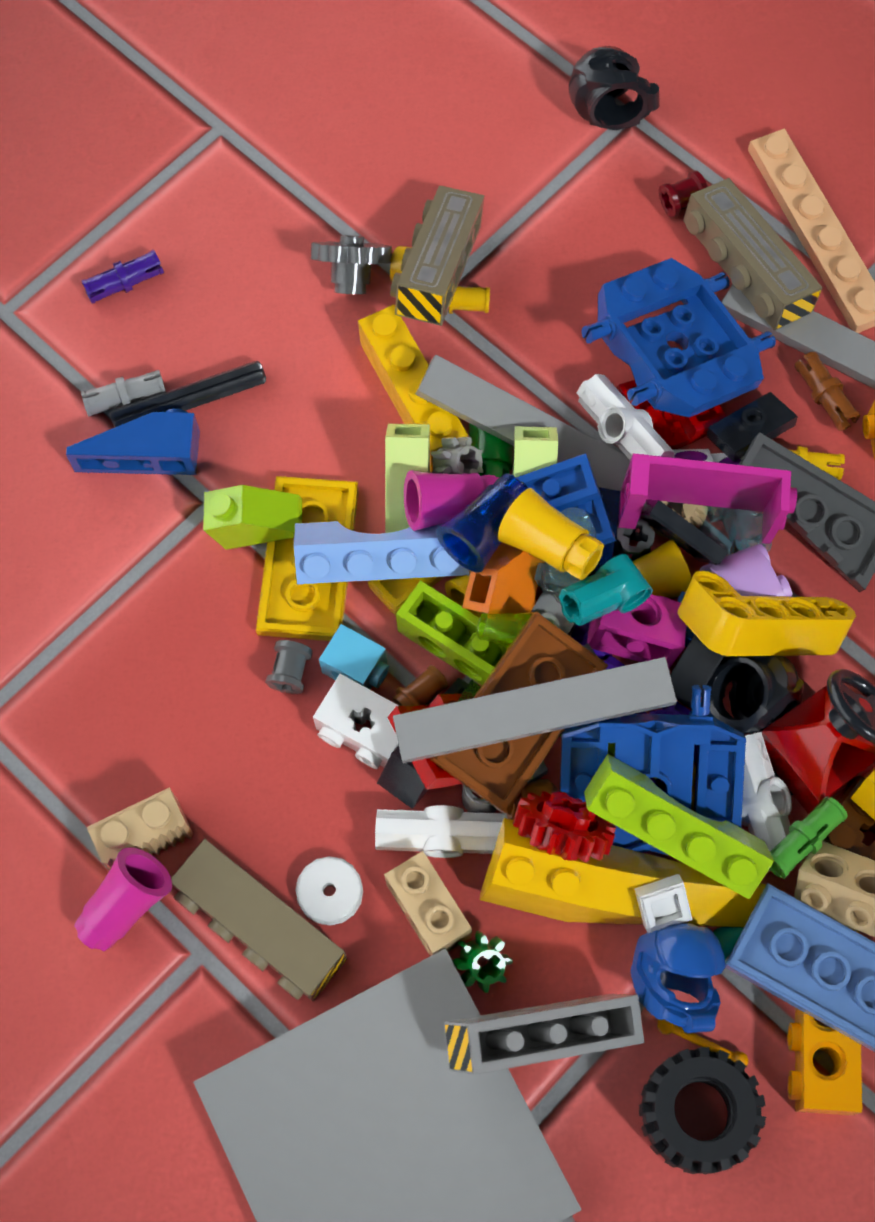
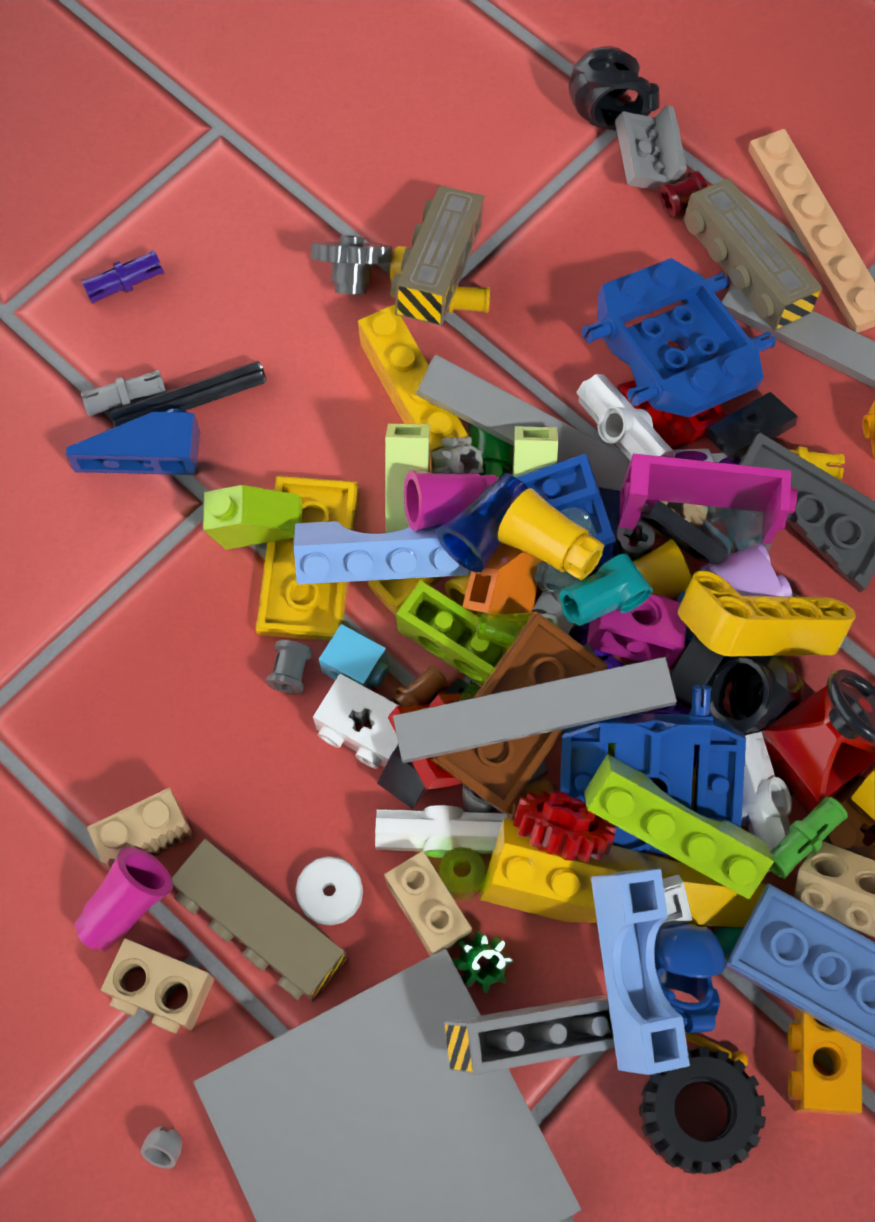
(161, 977): none -> tan brick
(162, 1147): none -> light grey hinge
(462, 887): none -> clear neon green brick
(644, 1024): none -> light blue arch
(651, 148): none -> light grey bracket
(827, 391): dark orange pin -> none

